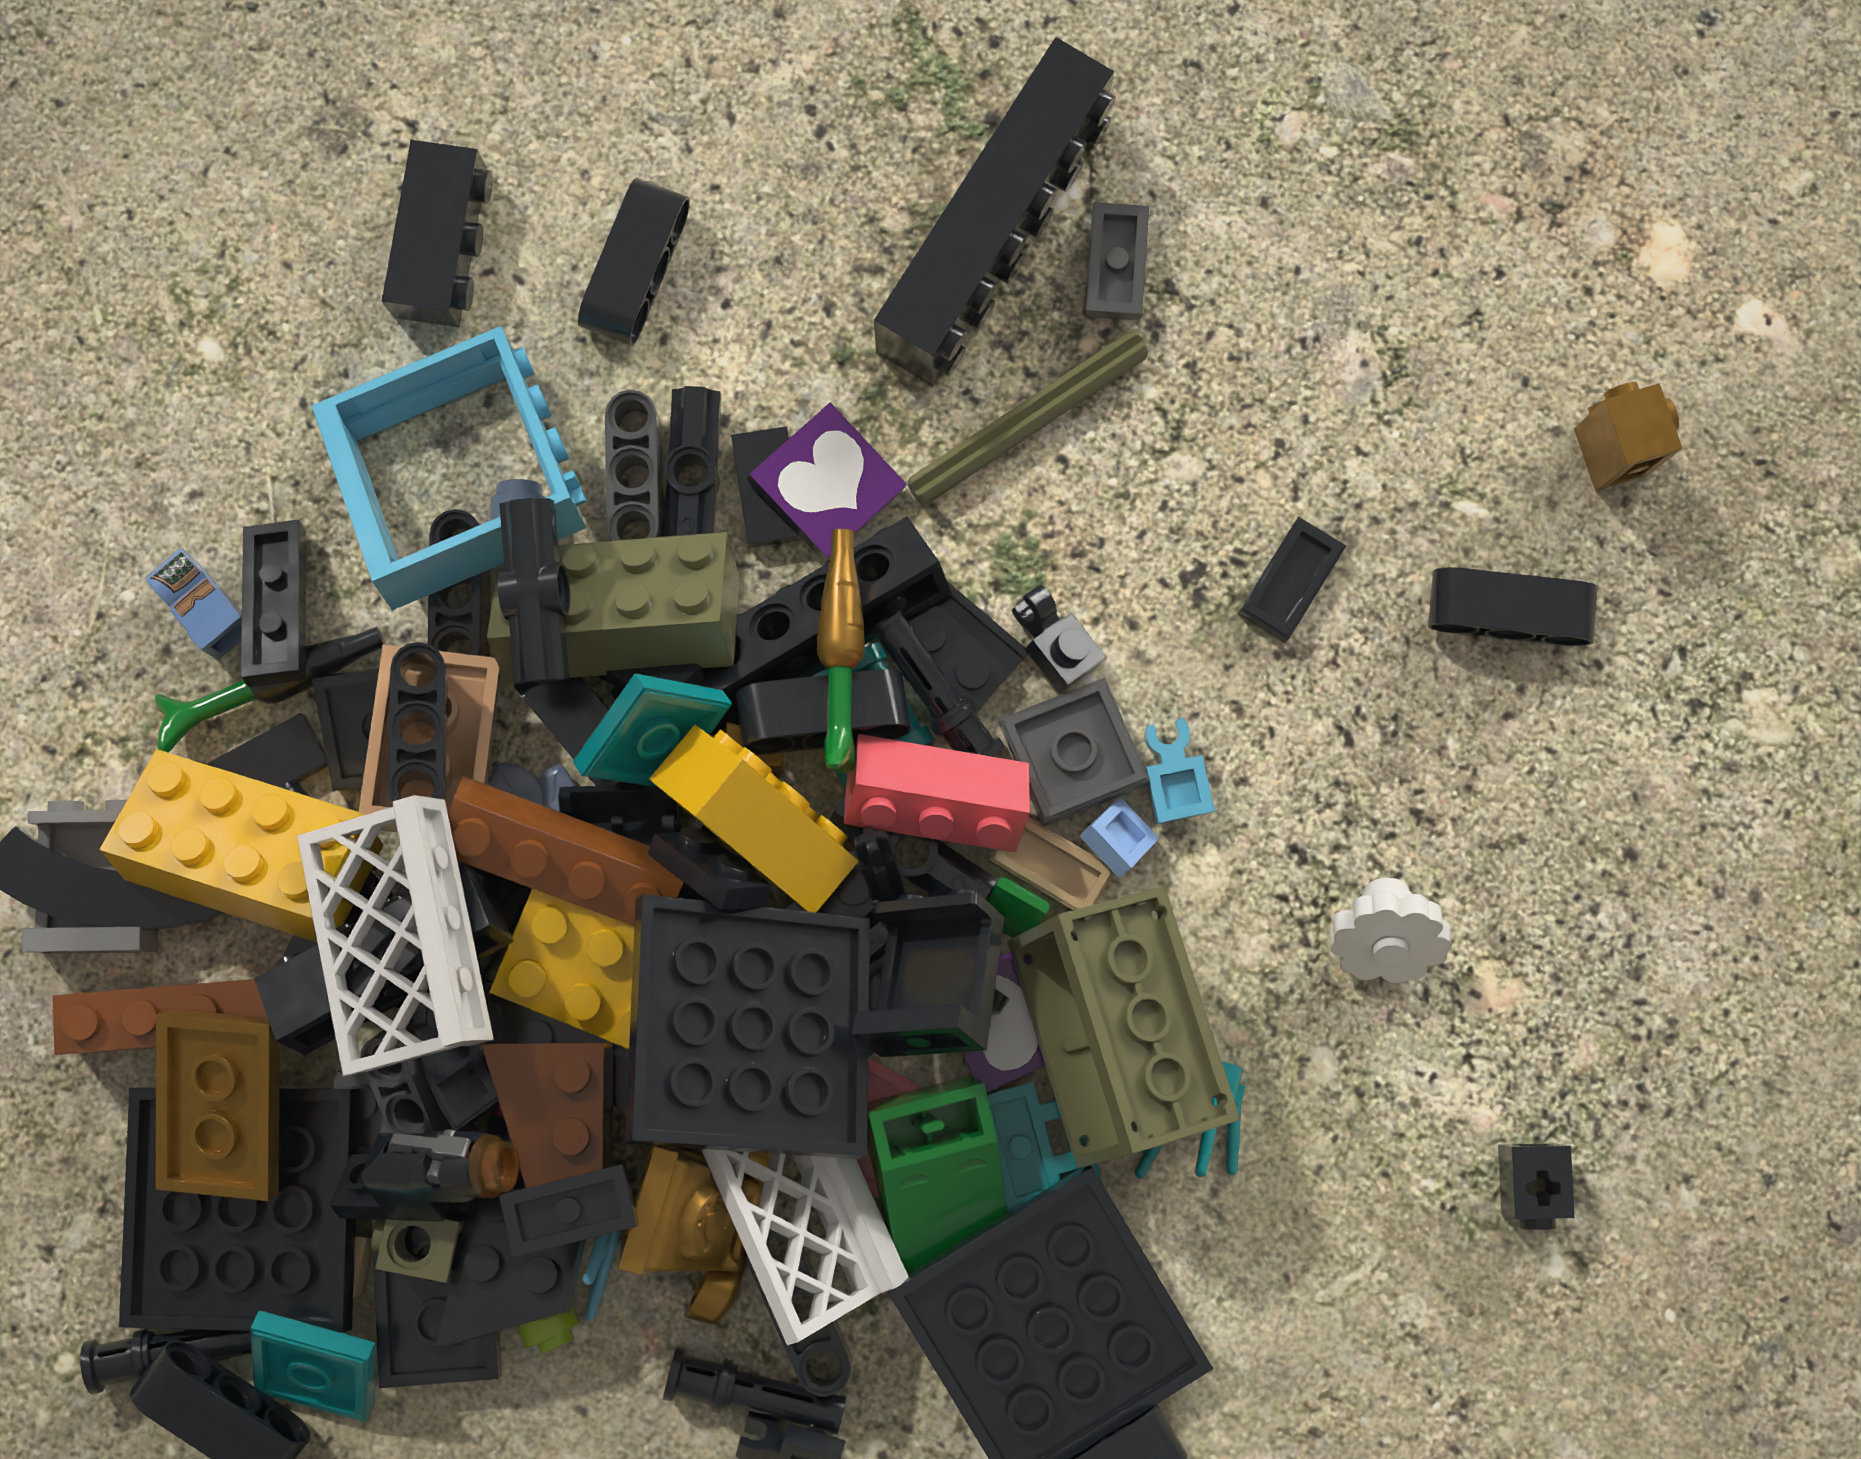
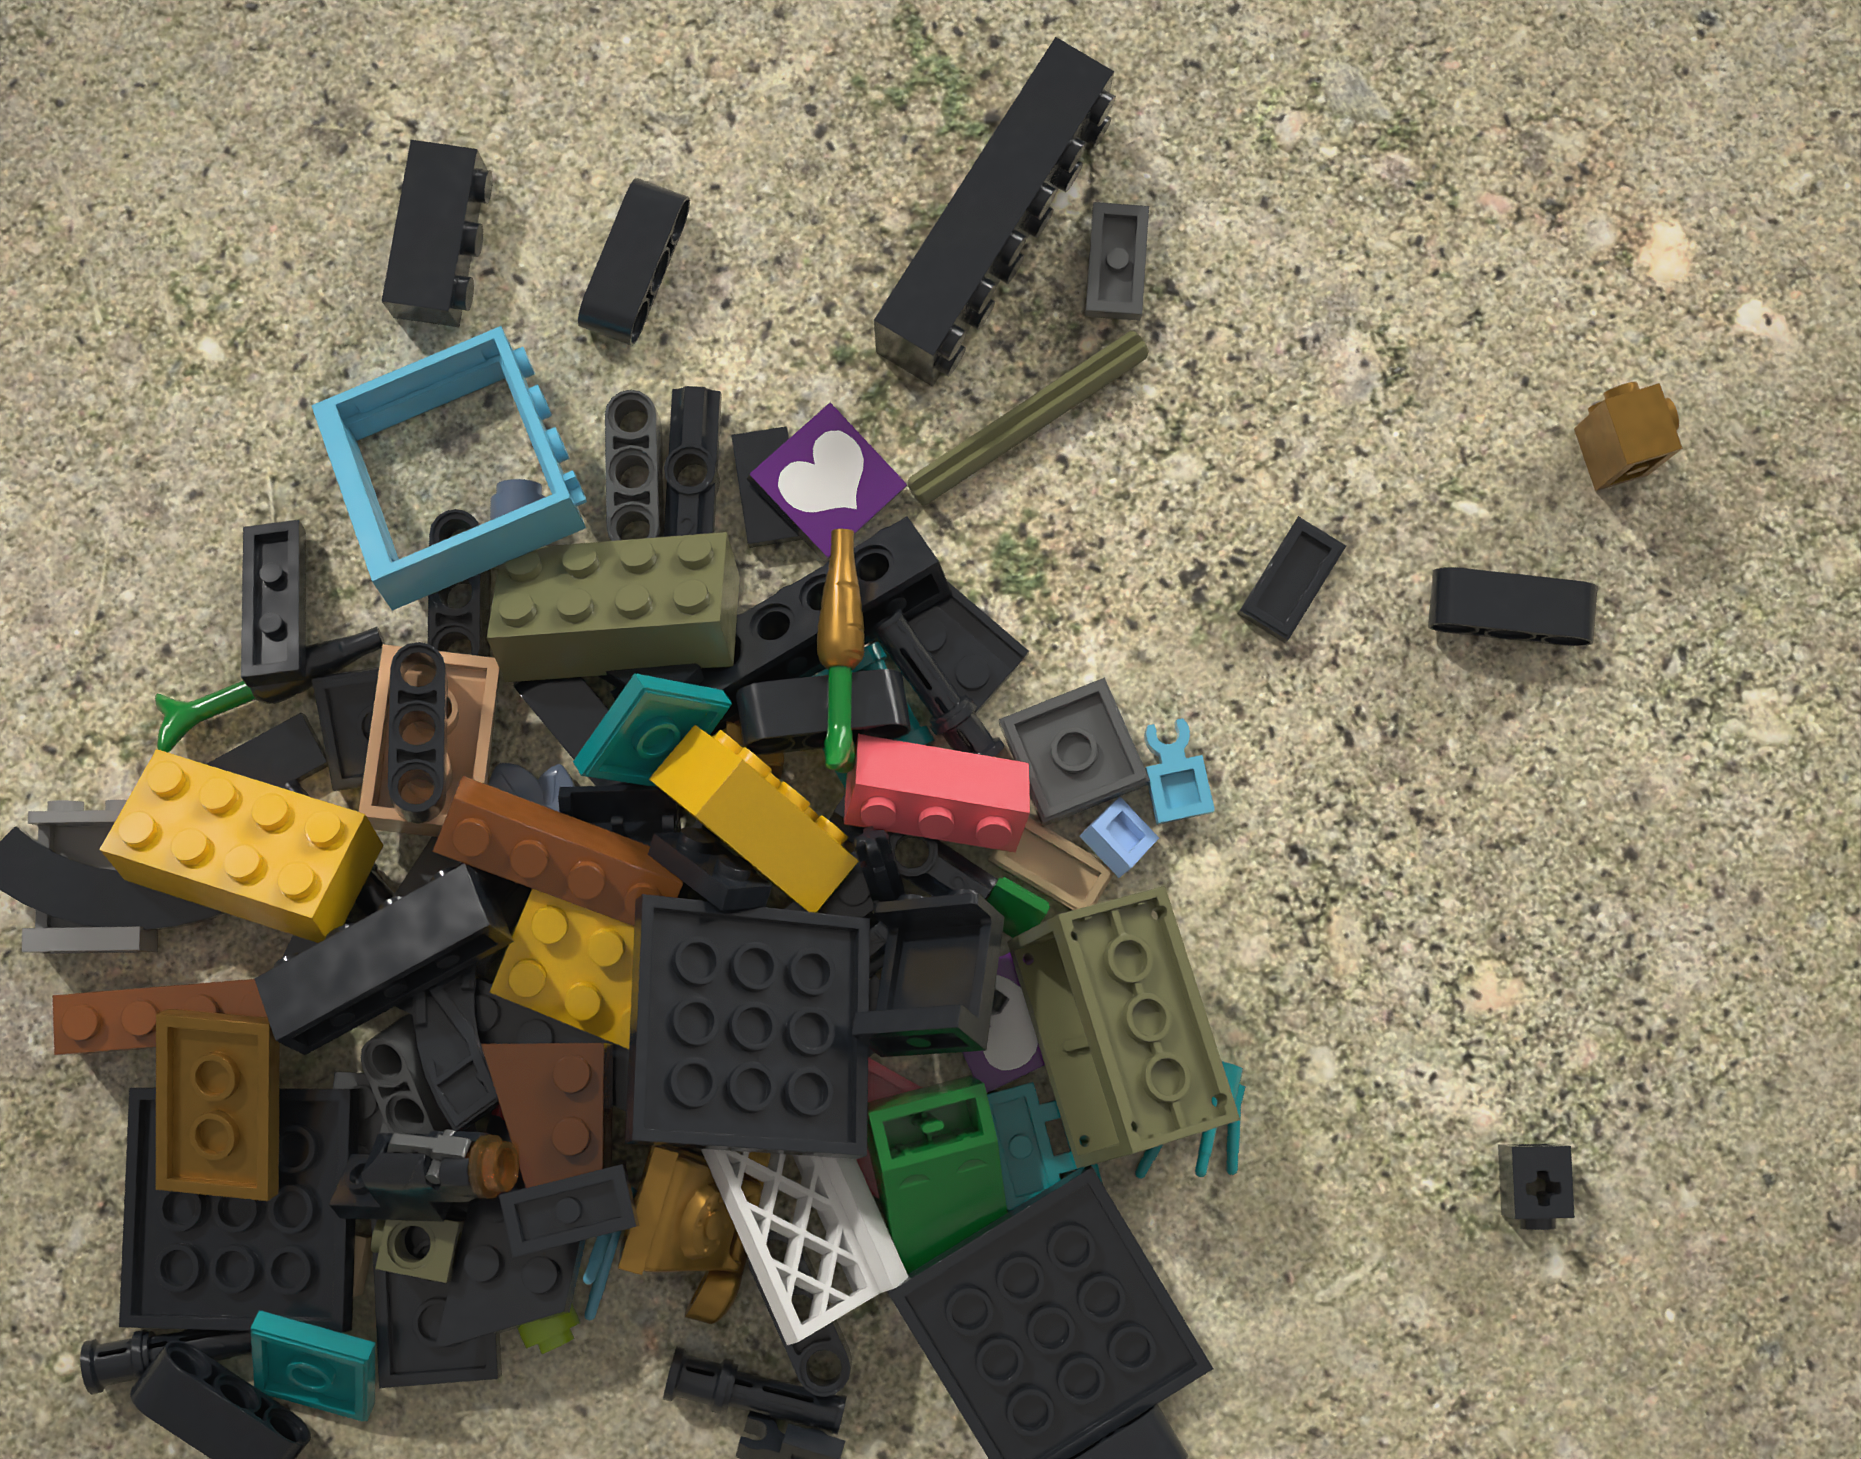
(198, 603): medium blue leg -> none
(442, 934): white fence -> none
(534, 590): black piece -> none
(1059, 647): plate -> none
(1390, 933): white plant -> none

